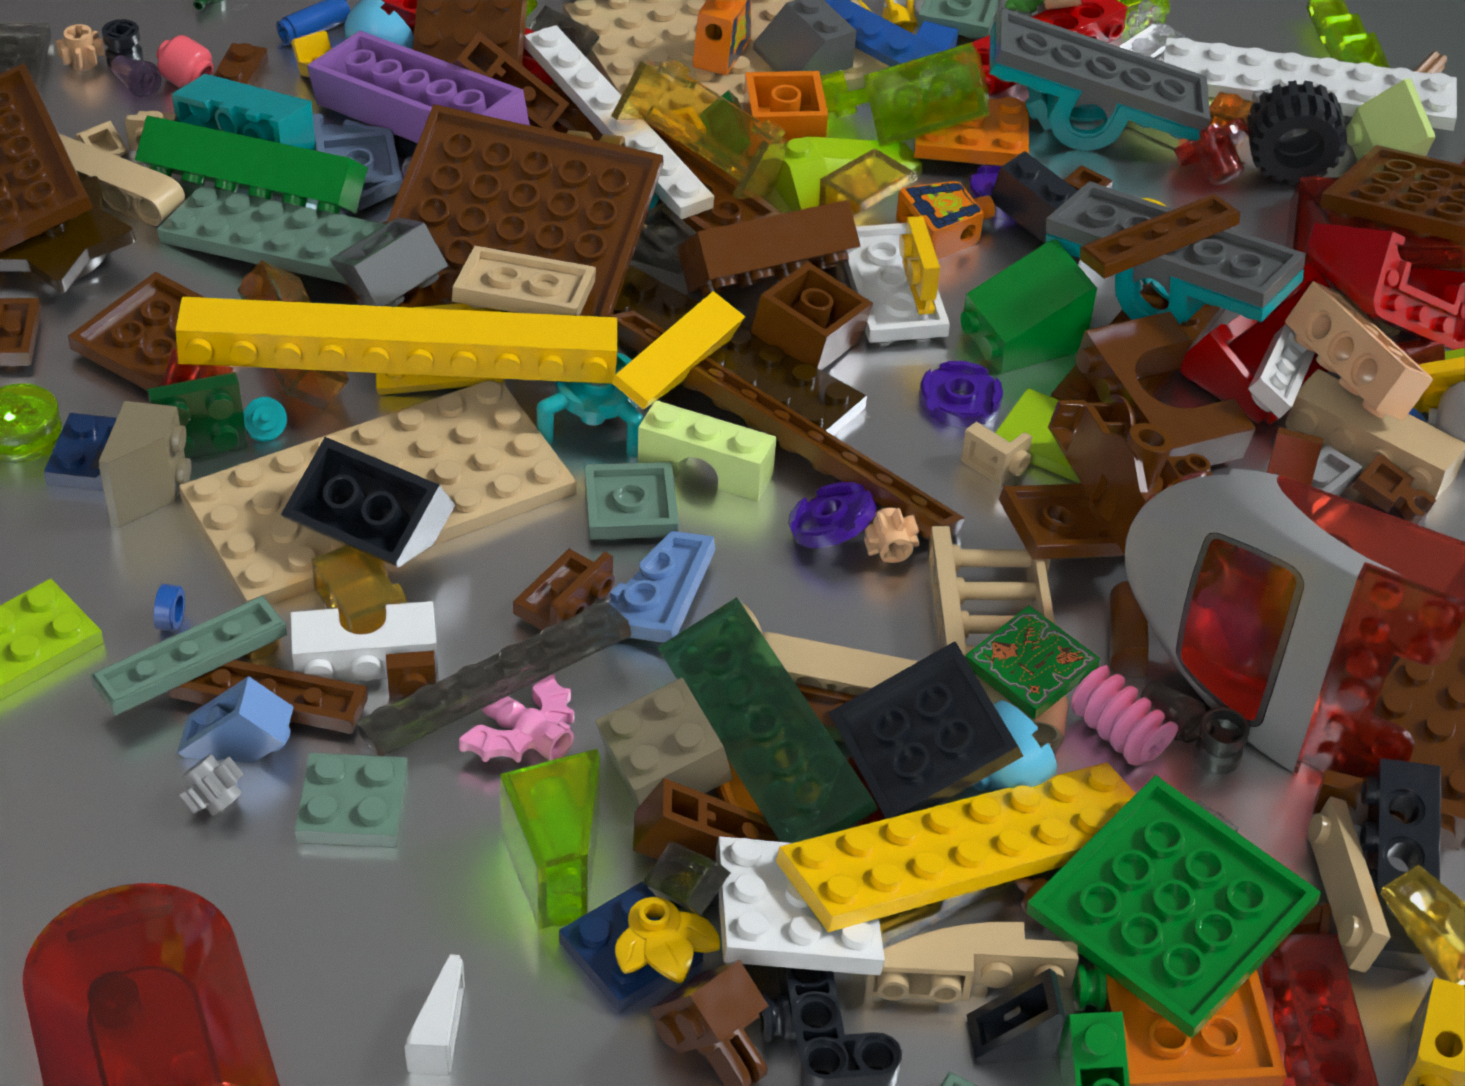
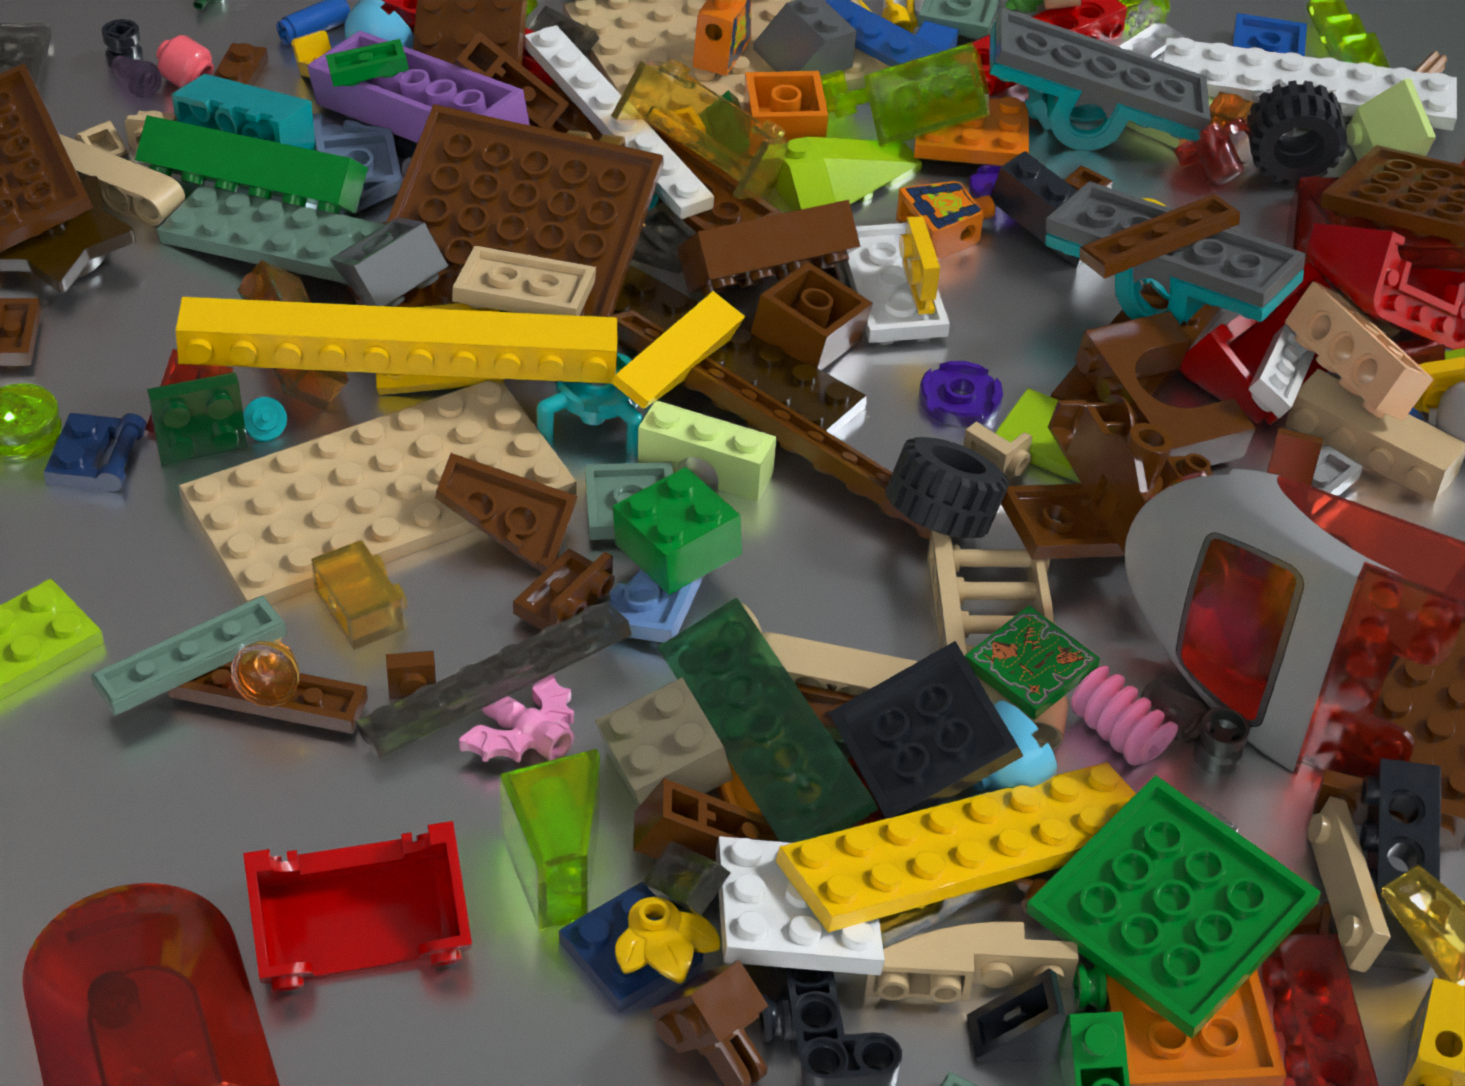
(80, 47): light nougat gear -> none
(135, 331): reddish brown plate -> none
(143, 461): dark tan slope -> none
(169, 607): blue tile -> none
(211, 784): light grey gear -> none
(238, 724): medium blue slope -> none
(266, 673): none -> clear orange piece
(331, 652): white arch -> none
(352, 800): sand green plate -> none
(357, 907): none -> red windscreen
(366, 63): none -> green plate
(368, 504): black slope -> none
(434, 1033): white slope -> none
(508, 508): none -> reddish brown wing
(677, 530): none -> green brick
(832, 516): dark purple tile -> none
(865, 181): clear yellow slope -> none
(891, 535): light nougat gear -> none
(946, 487): none -> black tyre
(1031, 310): green slope -> none
(1127, 634): reddish brown brick -> none
(1269, 34): none -> blue plate
(1390, 486): reddish brown plate -> none

